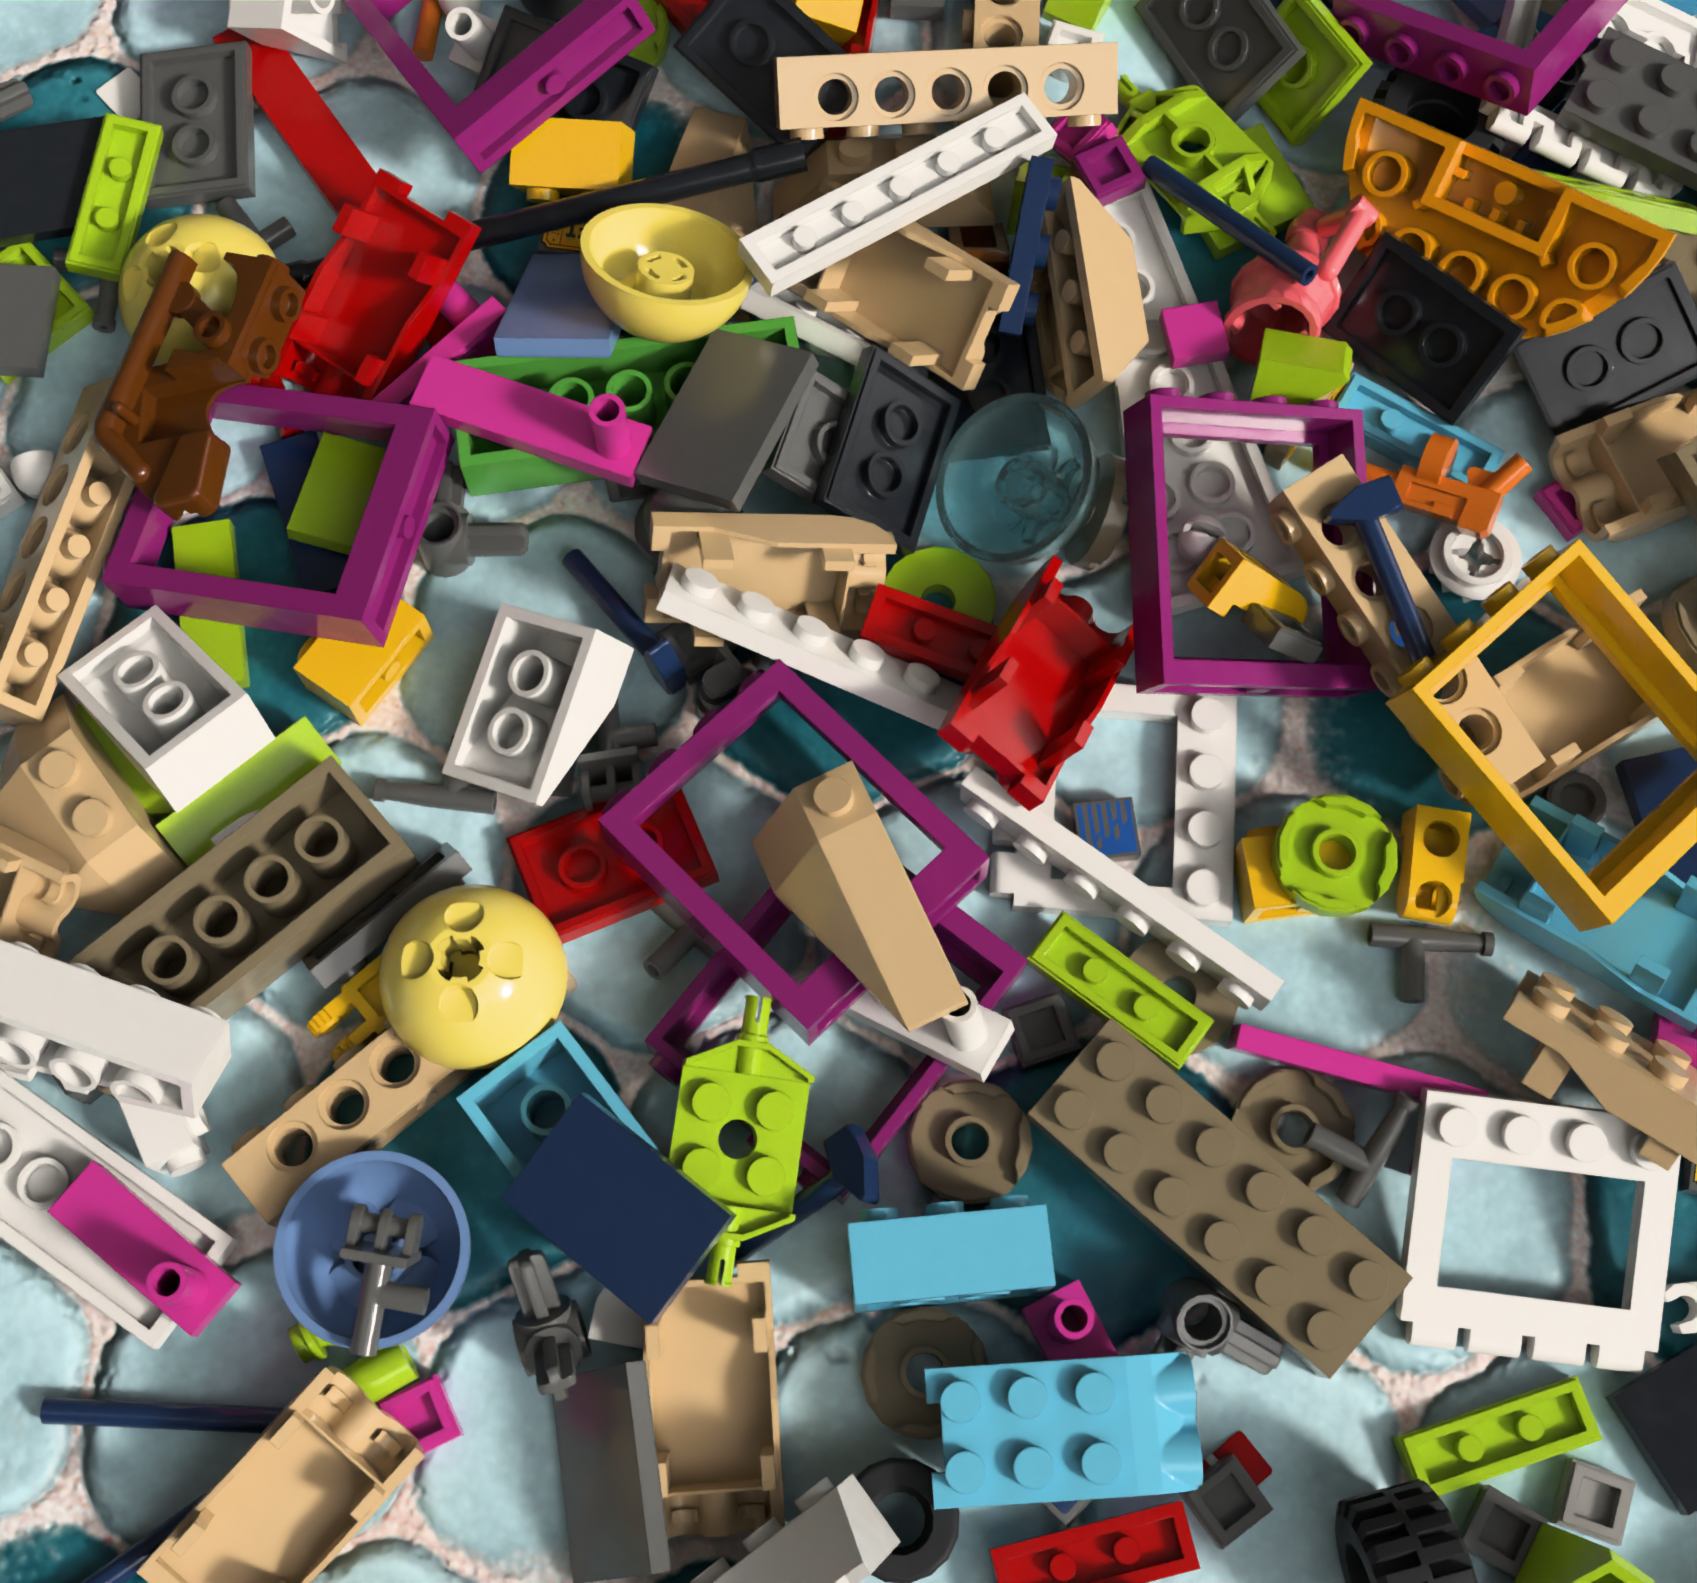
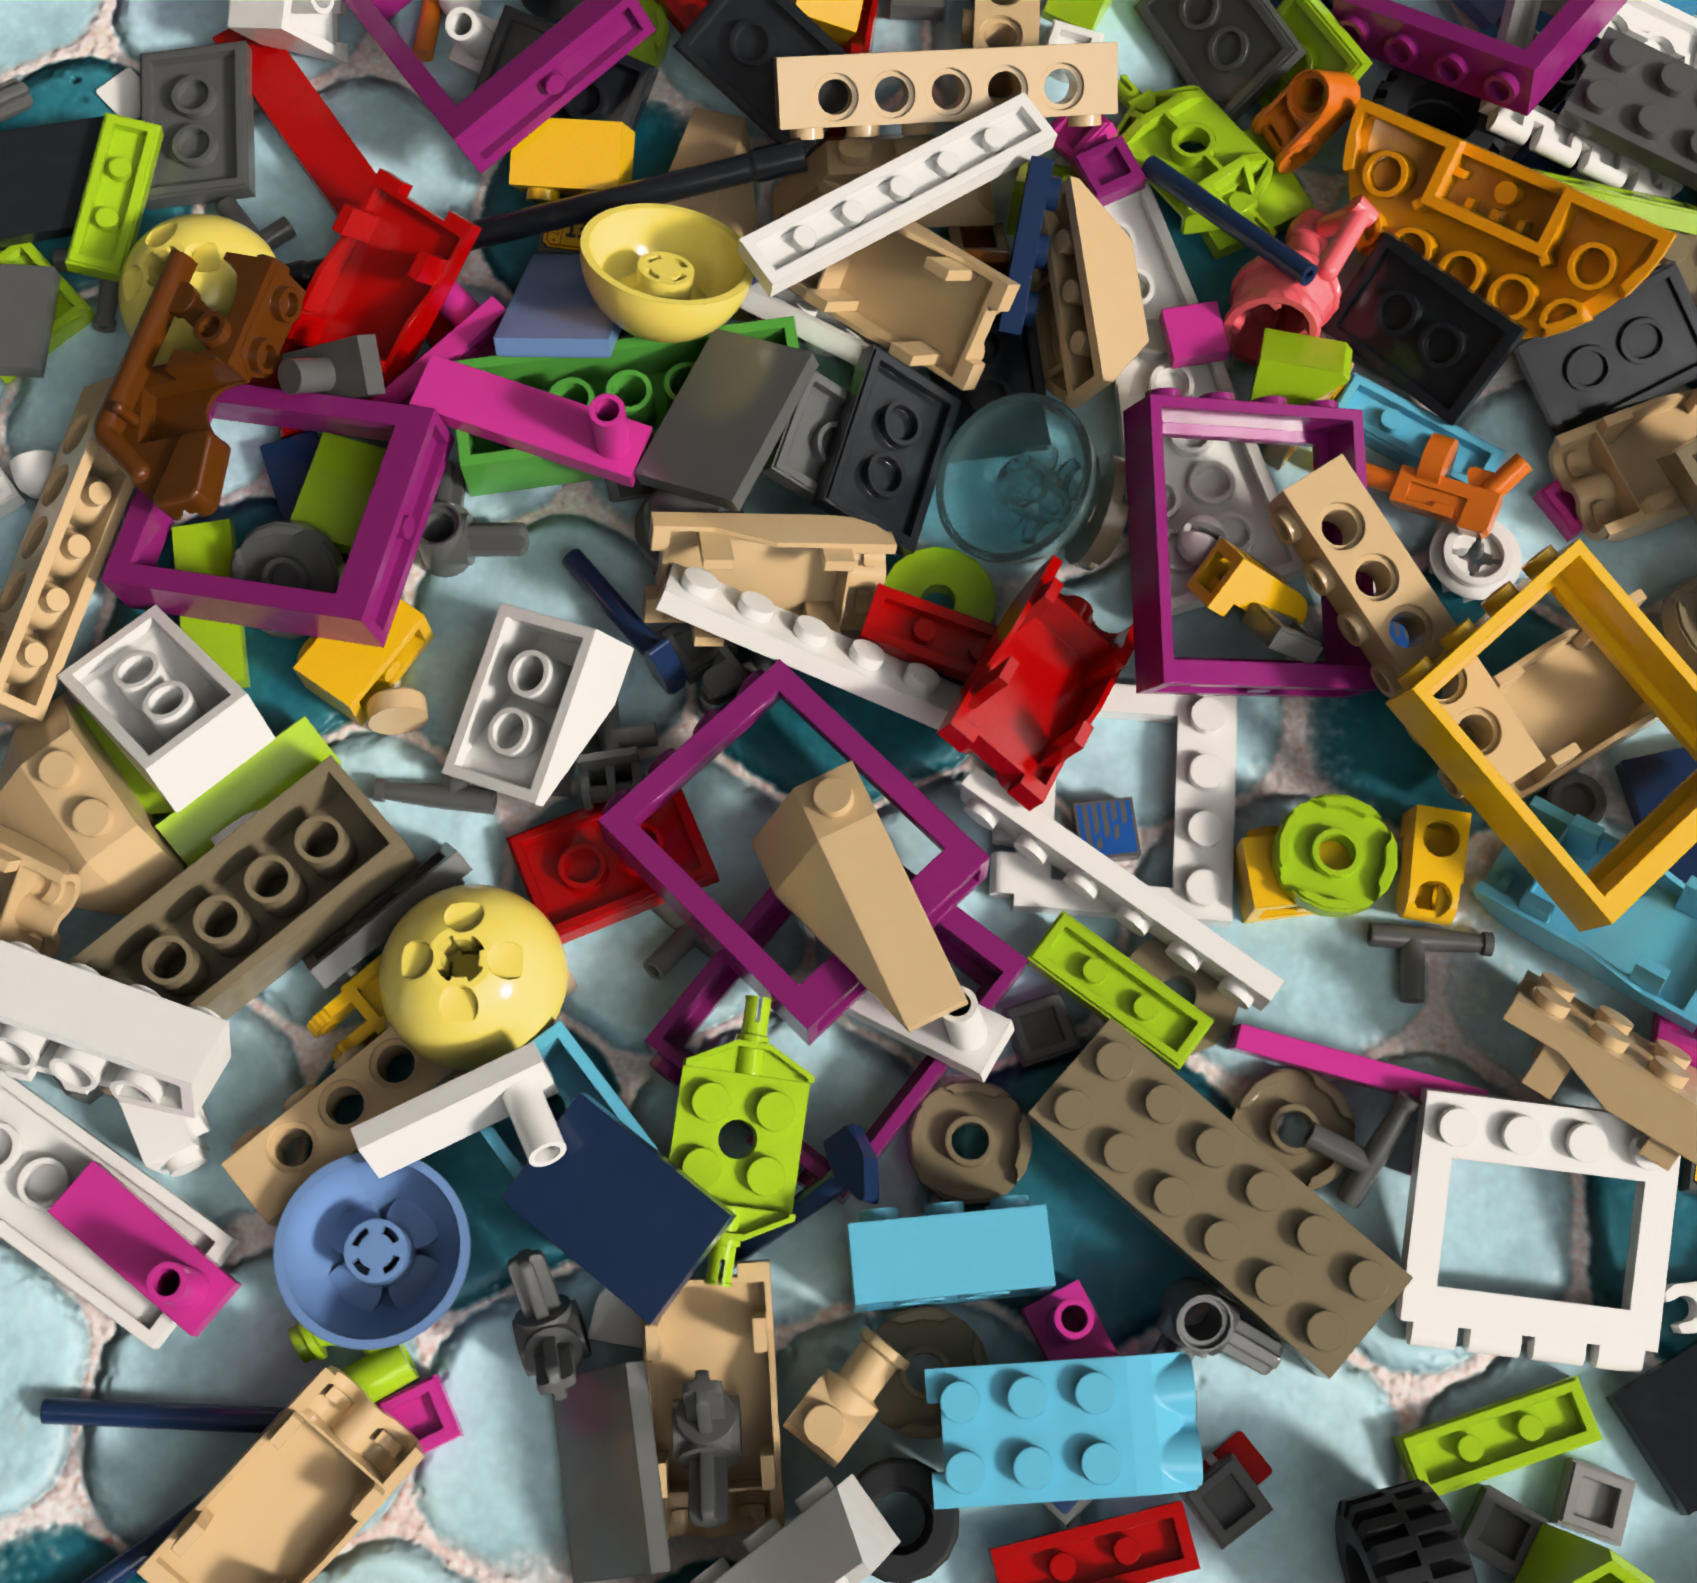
(289, 556): none -> dark grey tile
(334, 368): none -> dark grey tile
(380, 1256): dark grey arm -> none
(397, 711): none -> tan tile
(502, 1088): none -> white piece
(707, 1444): none -> dark grey axle
(843, 1400): none -> tan connector
(1299, 122): none -> orange piece
(1364, 509): dark blue piece -> none

